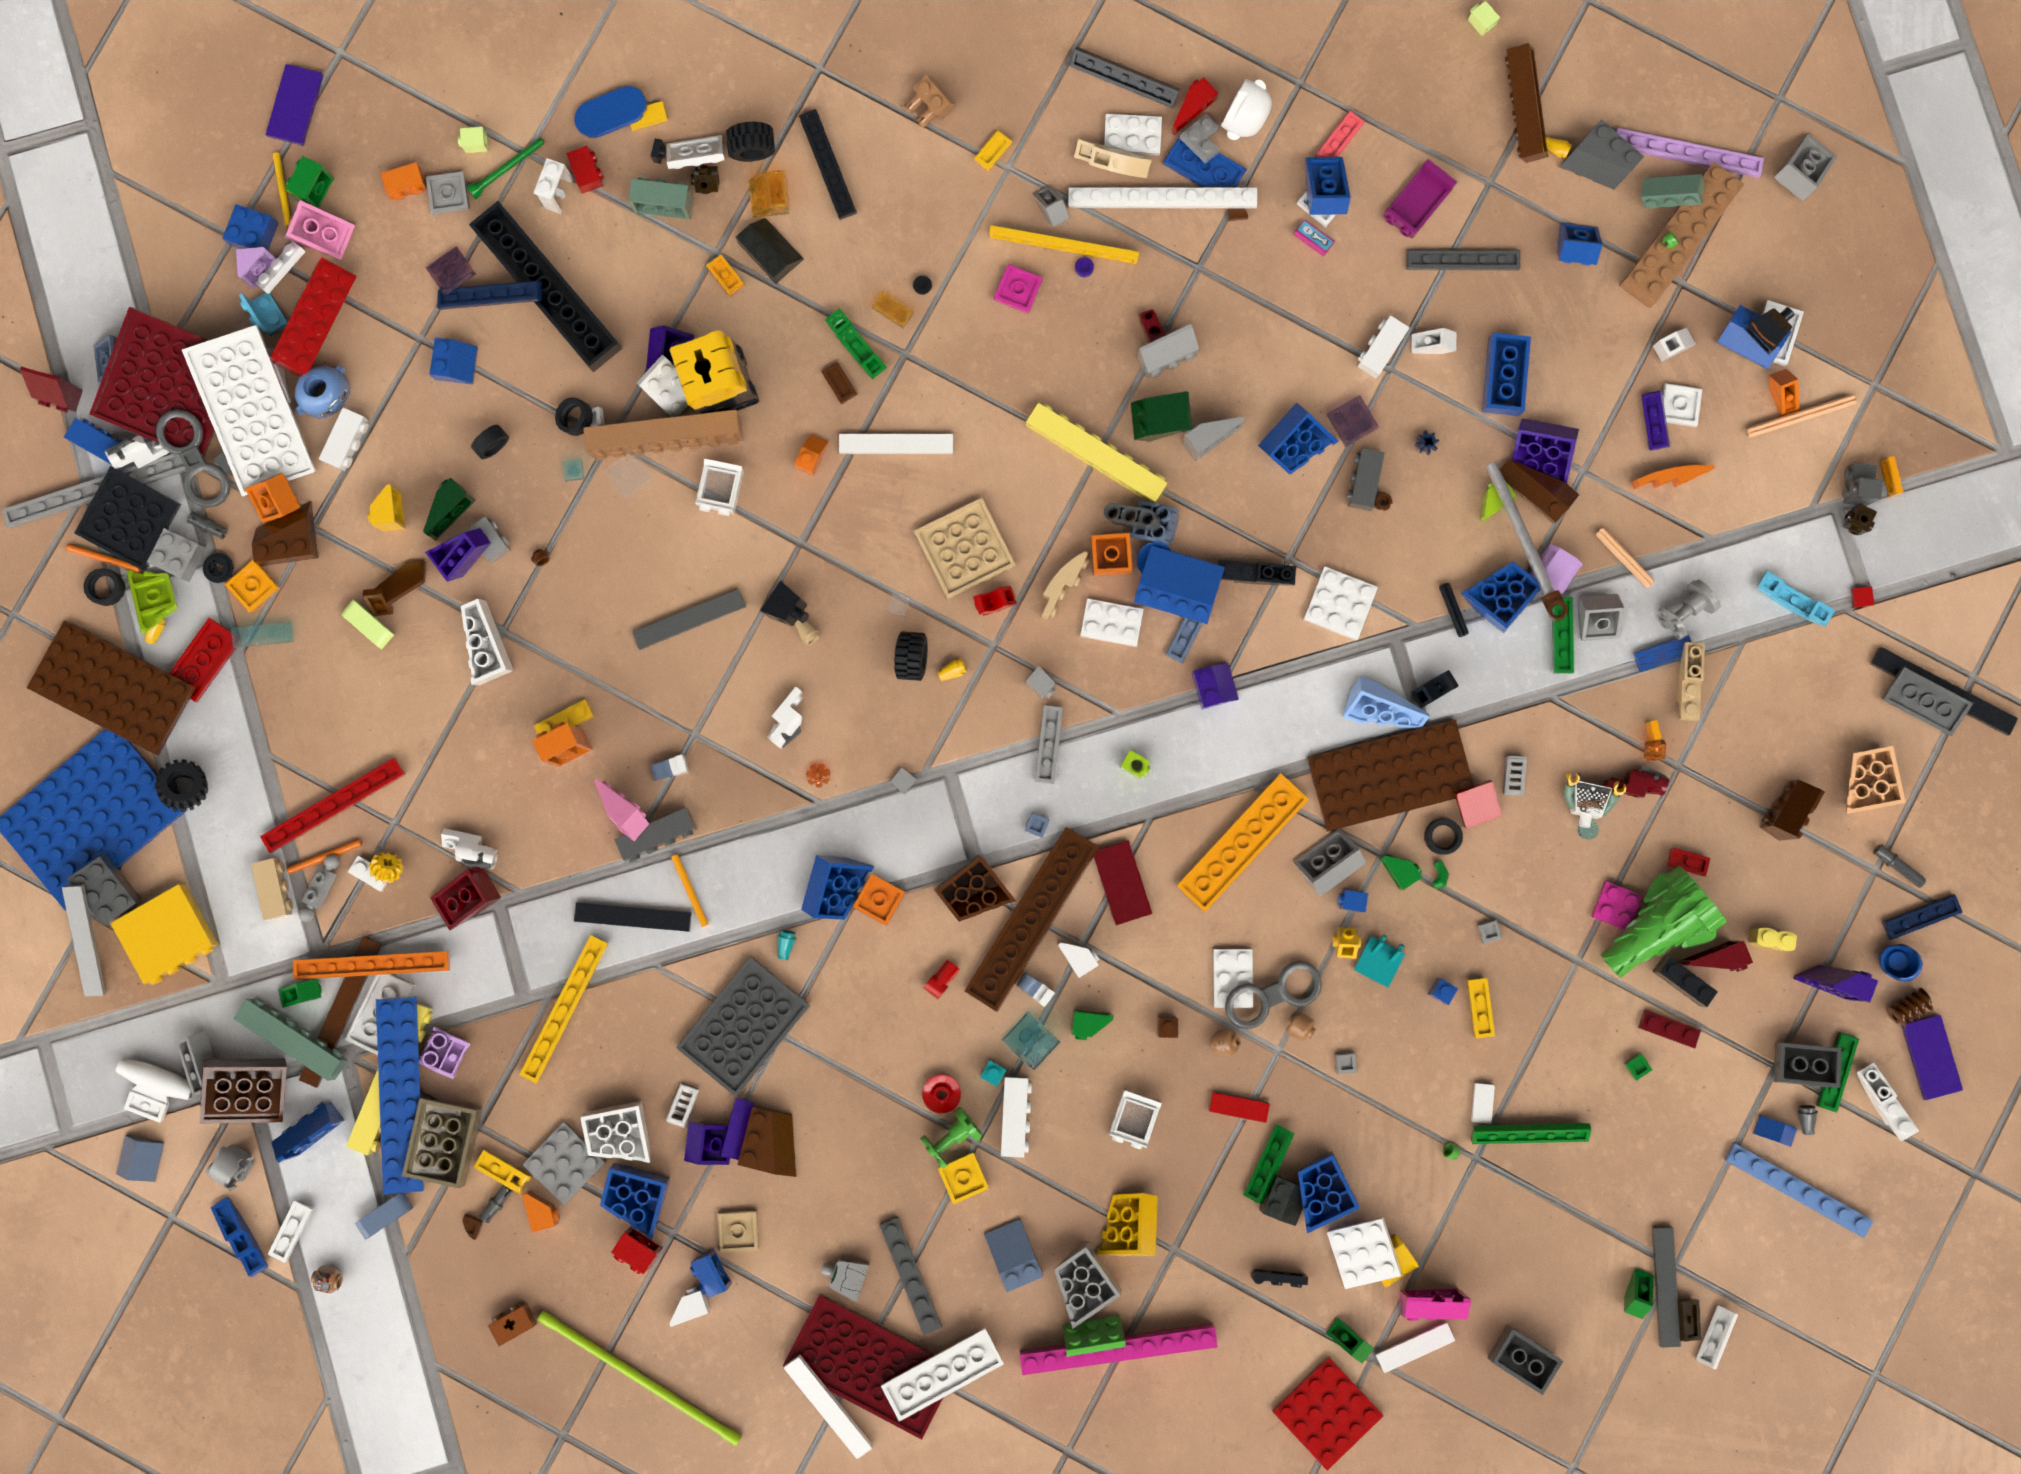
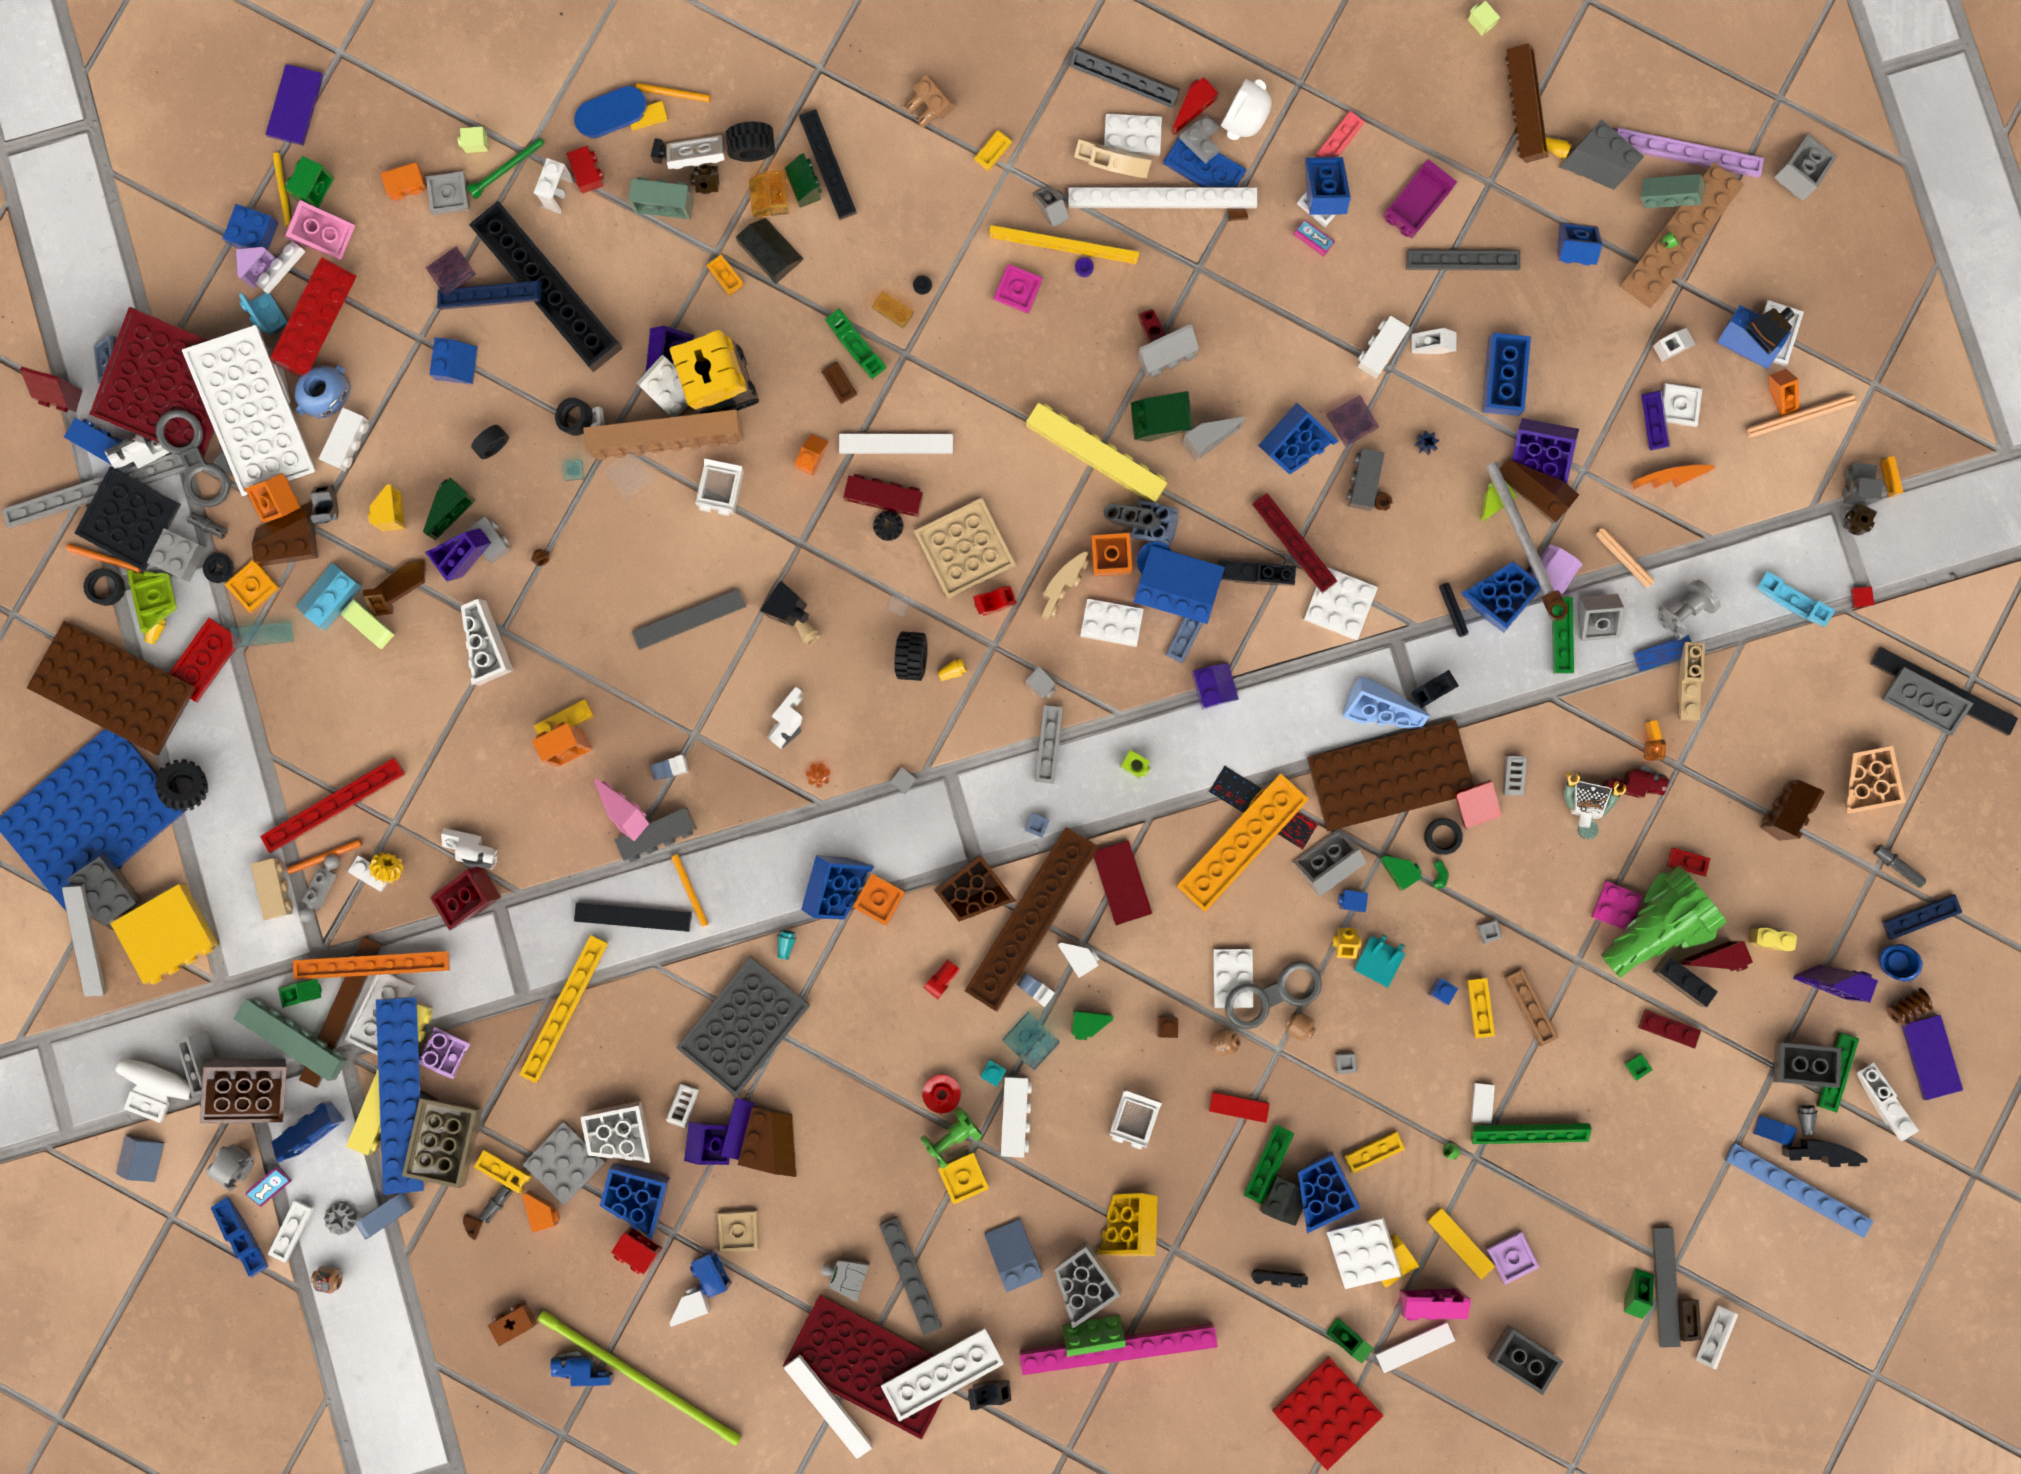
(268, 1186): none -> slope
(324, 504): none -> black brick
(328, 596): none -> medium azure slope
(348, 1221): none -> light grey gear
(580, 1370): none -> blue plate
(673, 92): none -> light orange bar
(803, 180): none -> dark green slope
(883, 496): none -> dark red brick
(884, 533): none -> black gear
(989, 1393): none -> black brick
(1242, 793): none -> black sticker
(1294, 543): none -> dark red plate
(1374, 1152): none -> yellow tile
(1460, 1243): none -> yellow tile
(1512, 1257): none -> lavender tile
(1531, 1007): none -> medium nougat tile
(1826, 1152): none -> black slope

